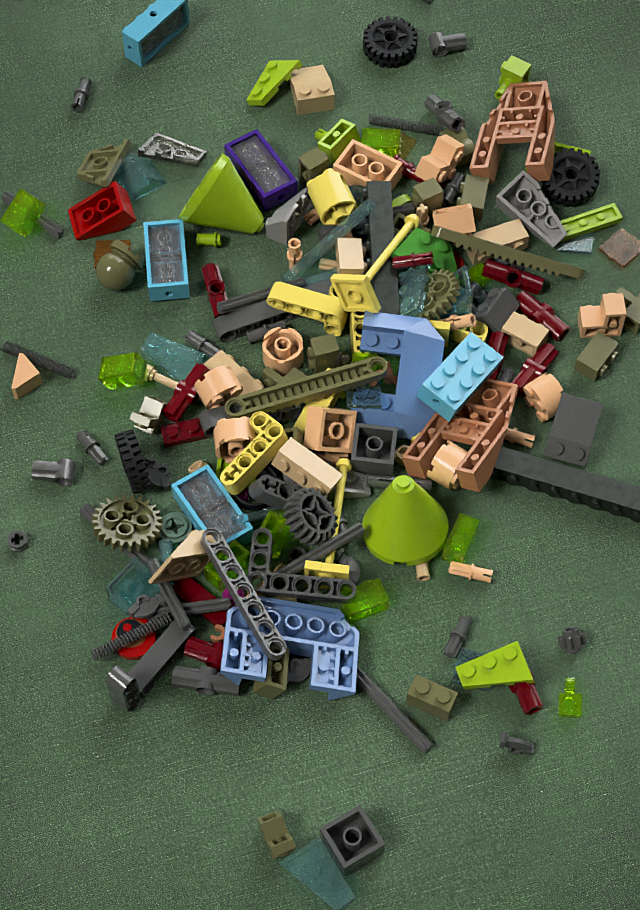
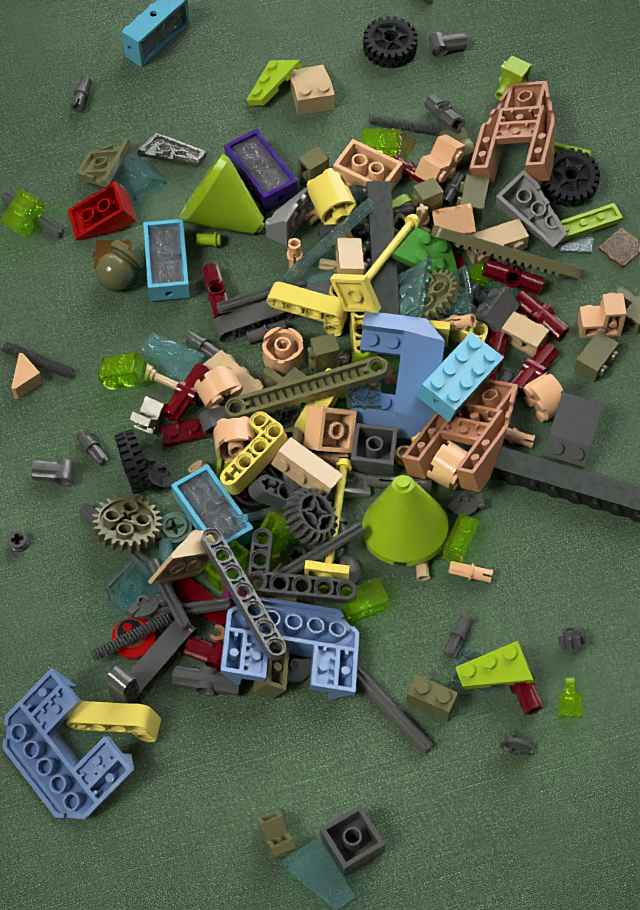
(46, 761): none -> medium blue slope
(116, 717): none -> light yellow beam
(337, 139): lime brick -> none
(413, 260): dark red axle -> none
(465, 505): none -> dark grey piece

